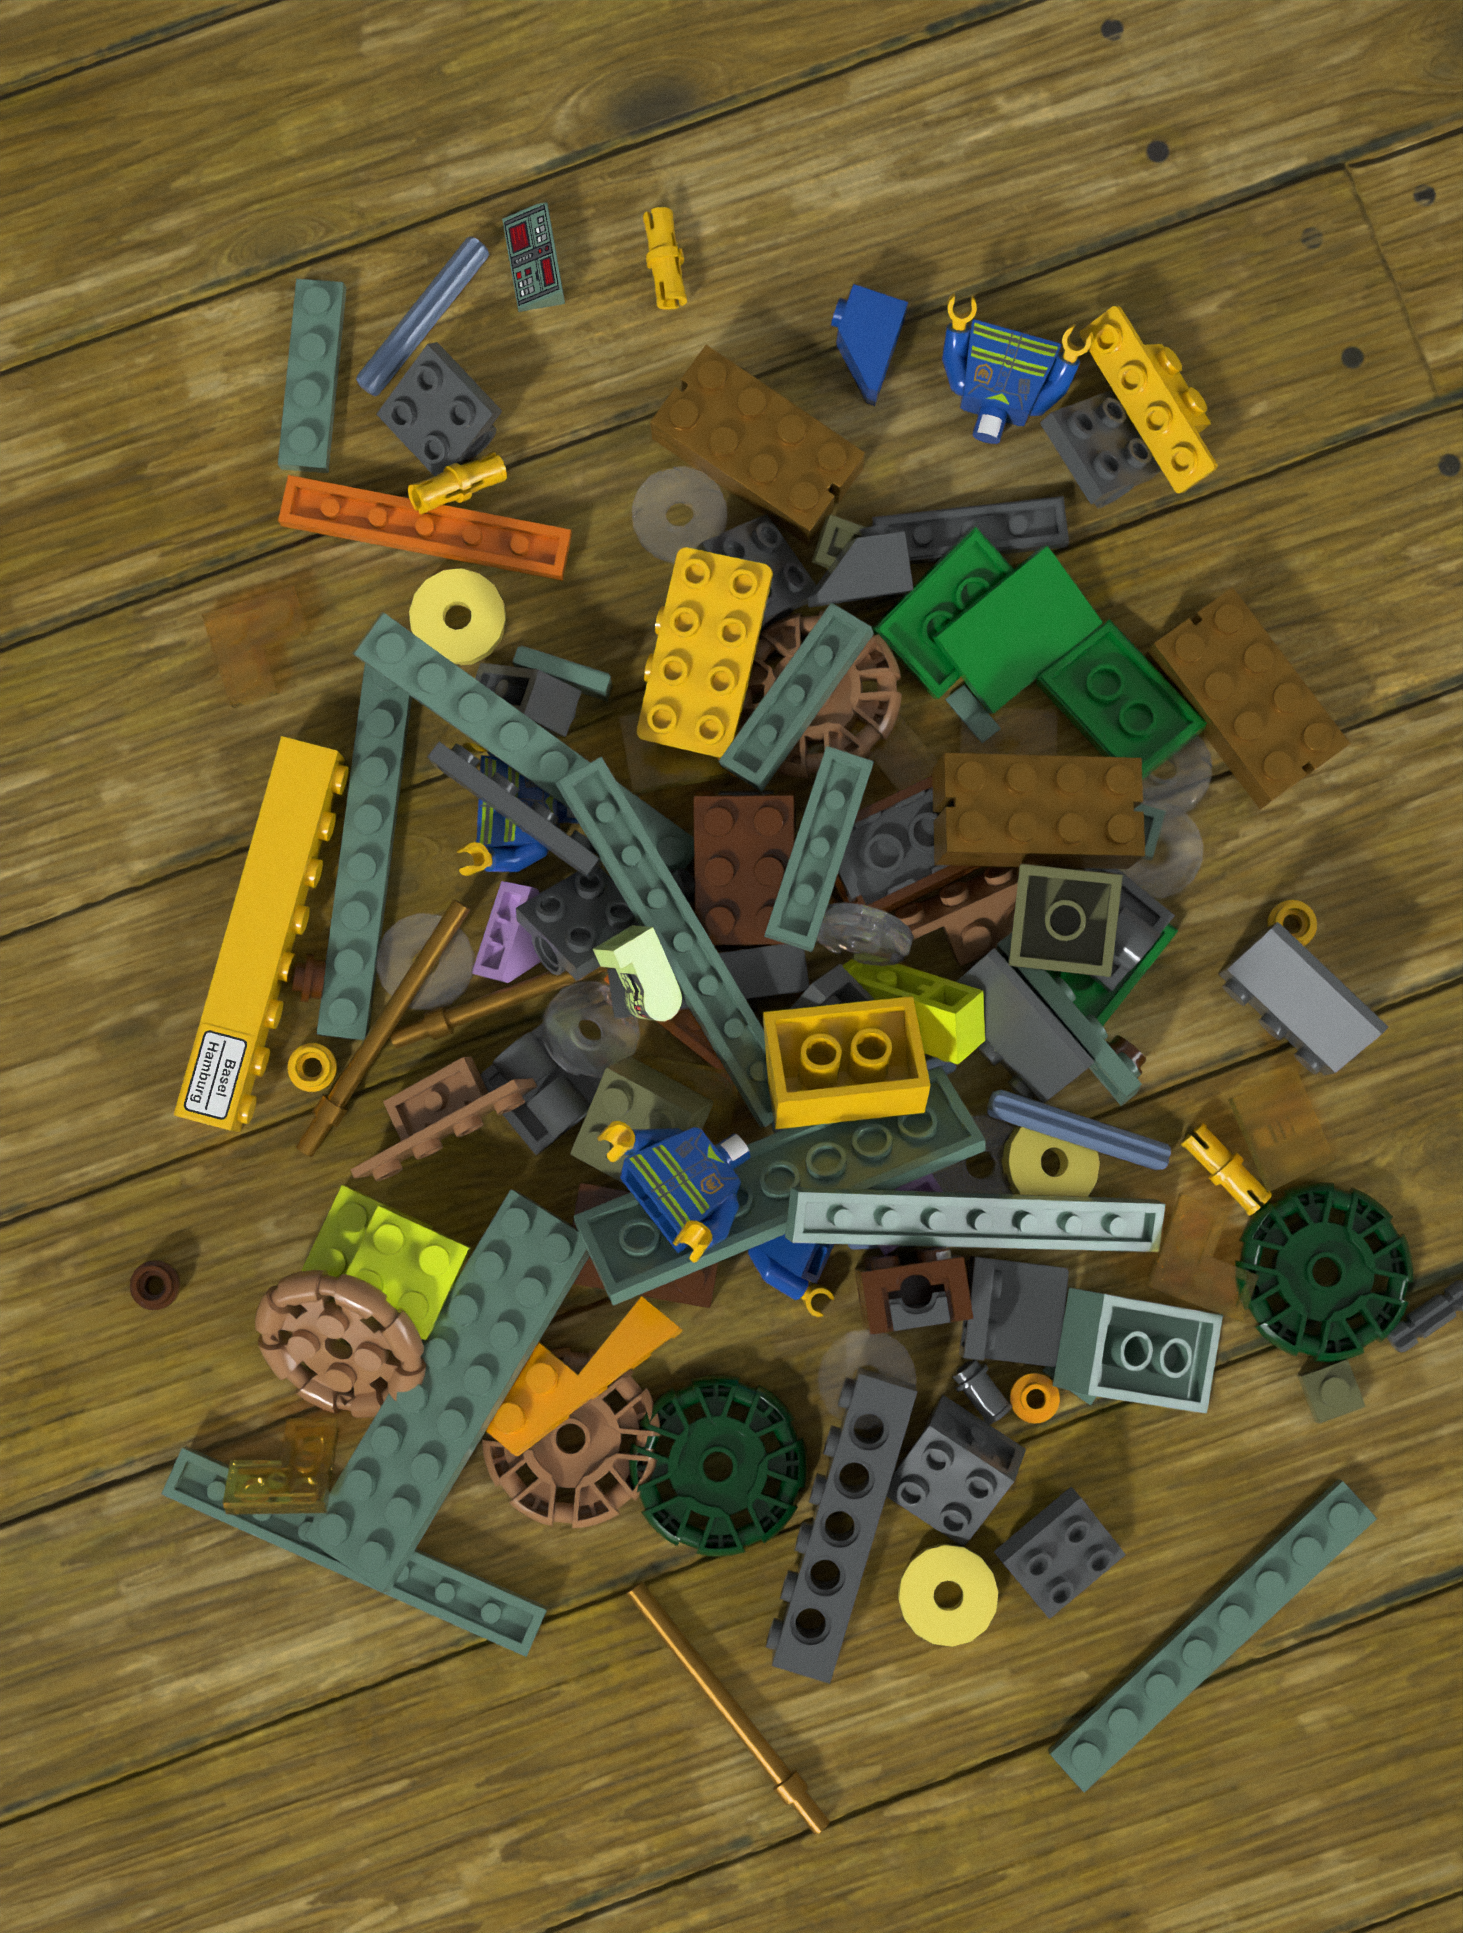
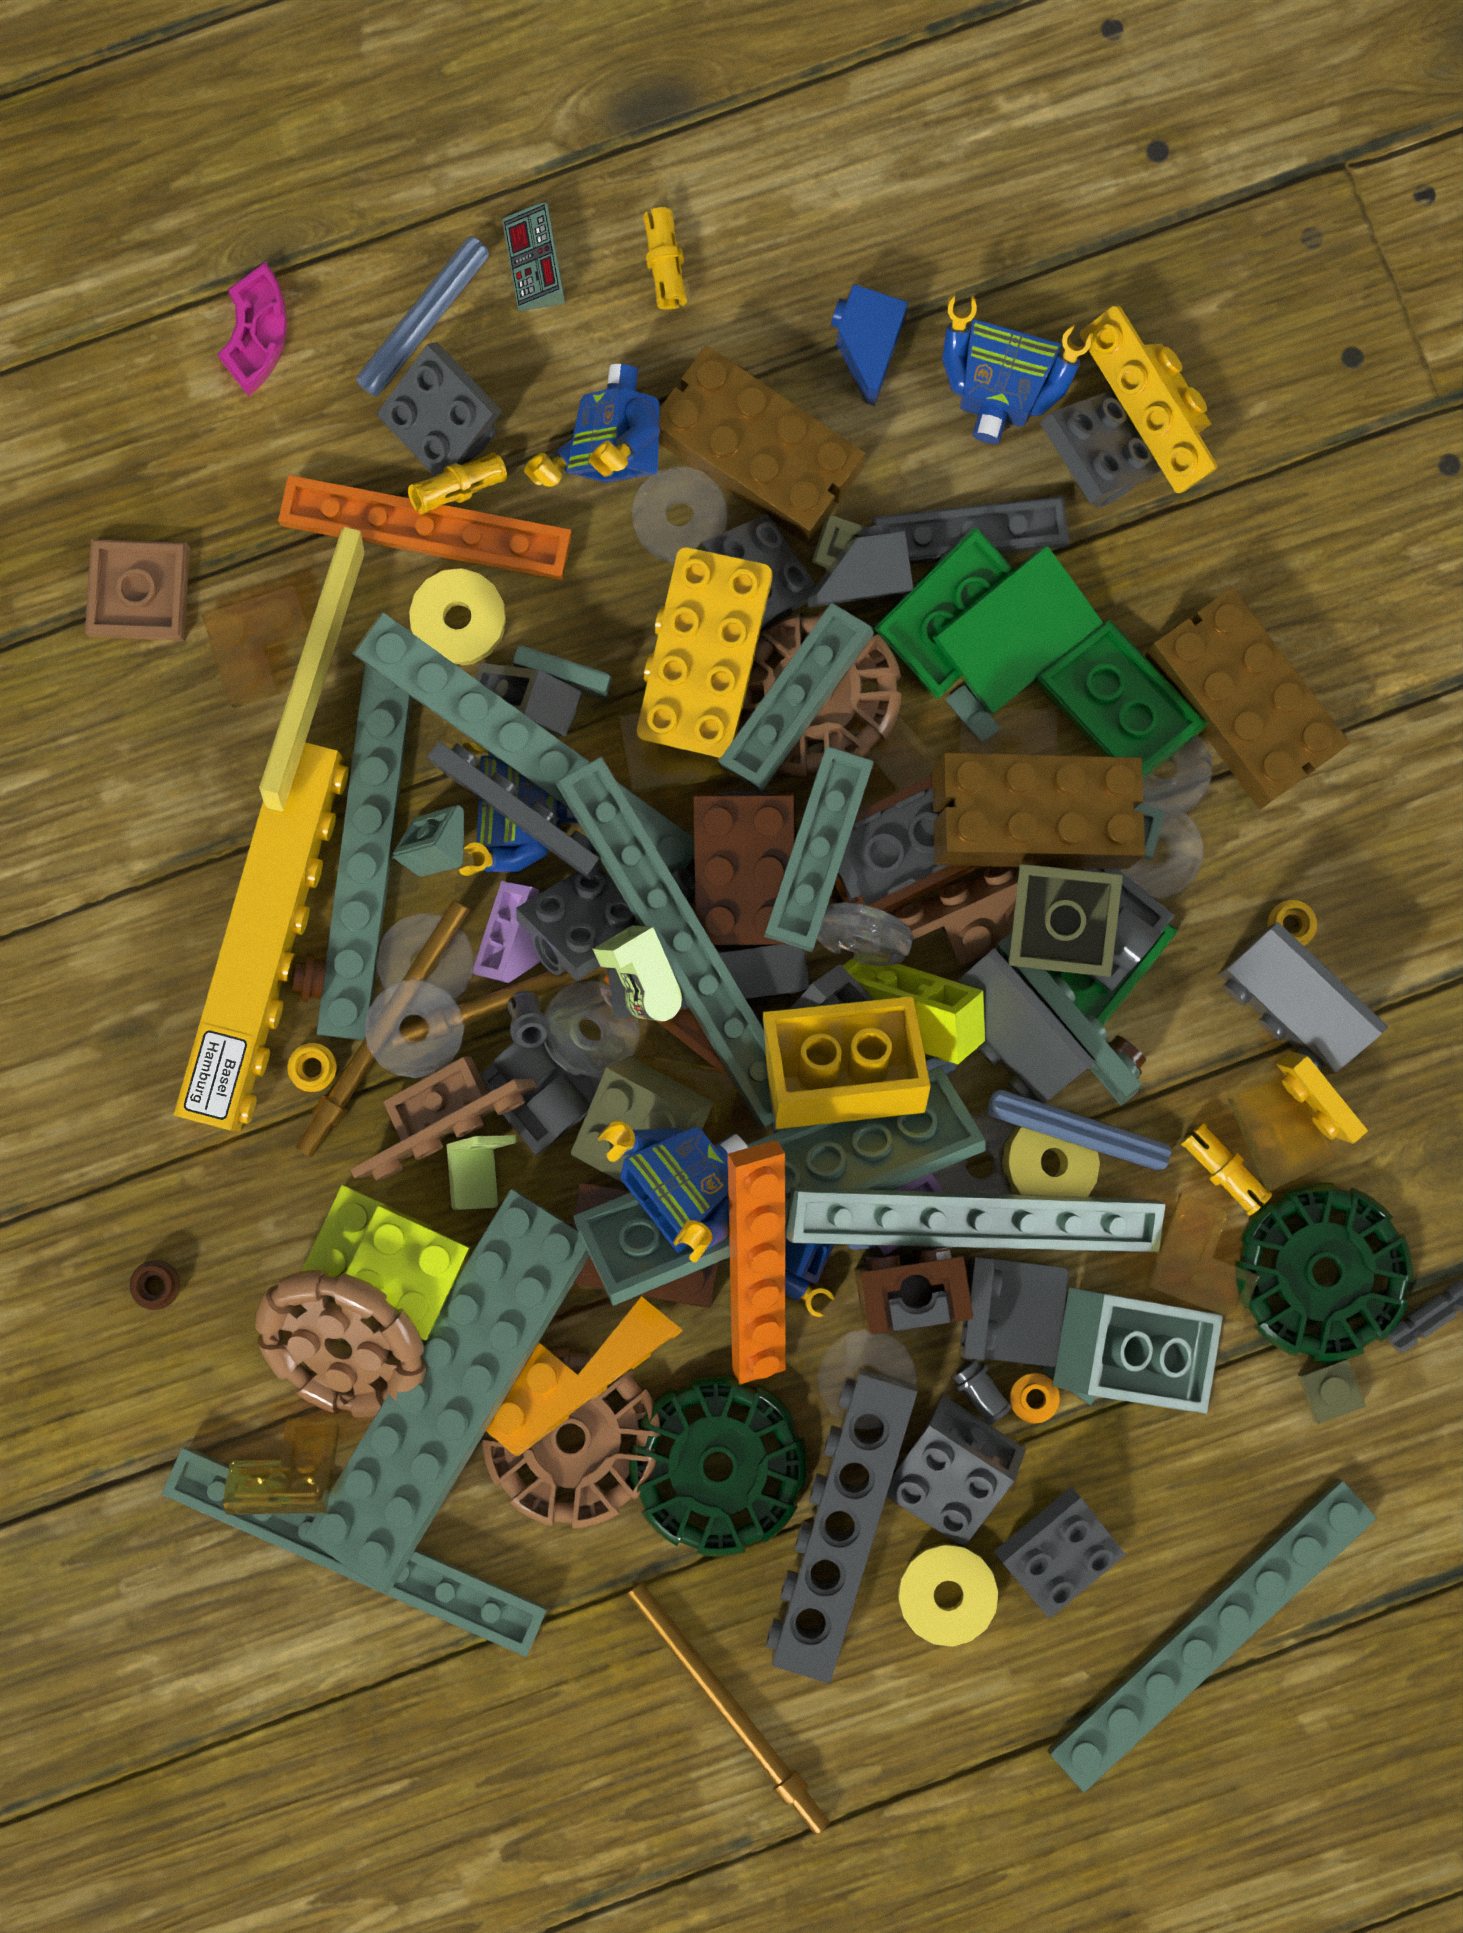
(137, 590): none -> medium nougat tile
(258, 329): none -> dark pink tile
(312, 376): sand green plate -> none
(312, 670): none -> light yellow tile
(414, 1057): none -> clear tile
(433, 842): none -> sand green slope
(473, 1171): none -> yellowish green bracket
(528, 1024): none -> dark grey pin
(611, 438): none -> blue torso
(757, 1260): none -> orange plate
(1308, 1084): none -> yellow plate

